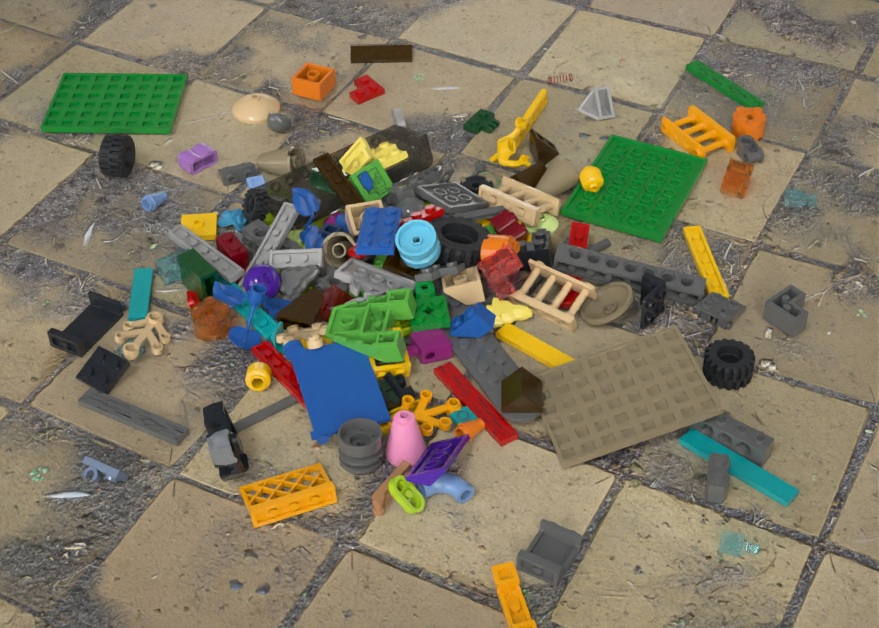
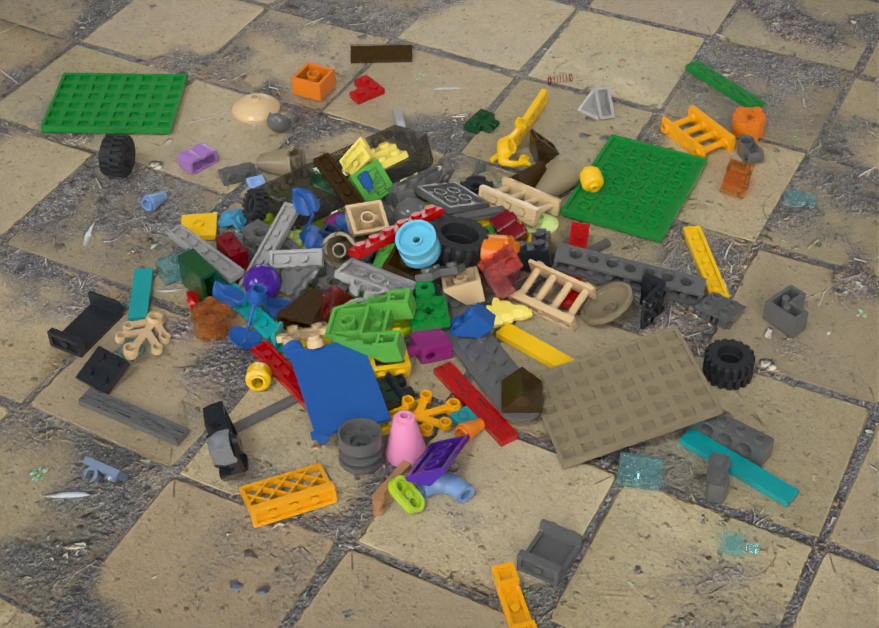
(378, 231): blue plate -> none
(639, 471): none -> clear light blue bracket

